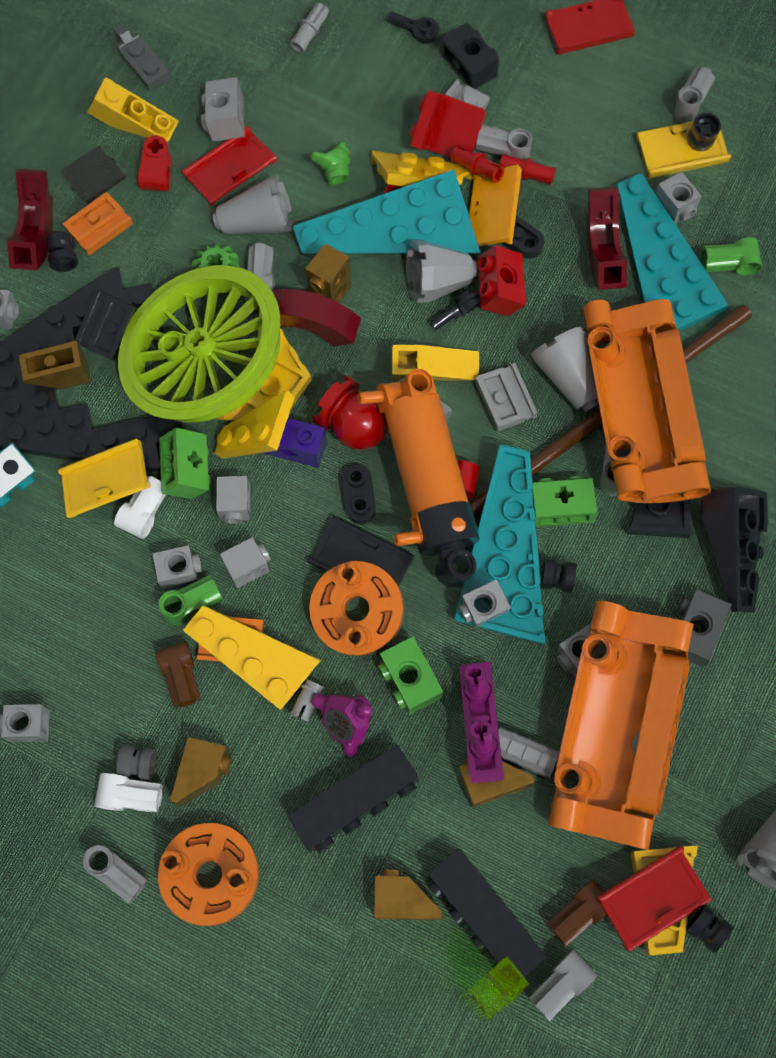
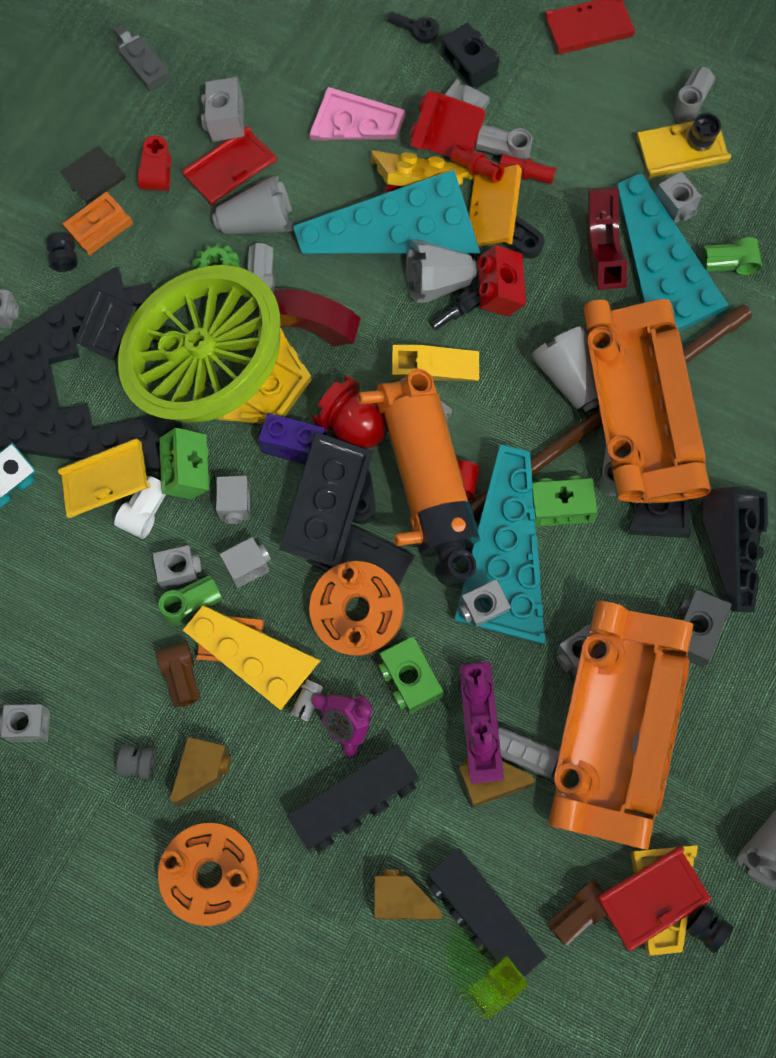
(35, 221): dark red arch -> none
(55, 366): pearl gold slope -> none
(117, 874): light grey piece -> none
(119, 792): white piece -> none
(129, 112): yellow slope -> none
(256, 430): yellow wing -> none
(309, 28): light grey axle -> none
(325, 500): none -> black plate
(329, 273): pearl gold brick -> none
(334, 163): bright green animal -> none
(355, 118): none -> bright pink wing
(506, 397): light grey plate -> none
(551, 575): black wheel -> none
(568, 979): light grey piece -> none

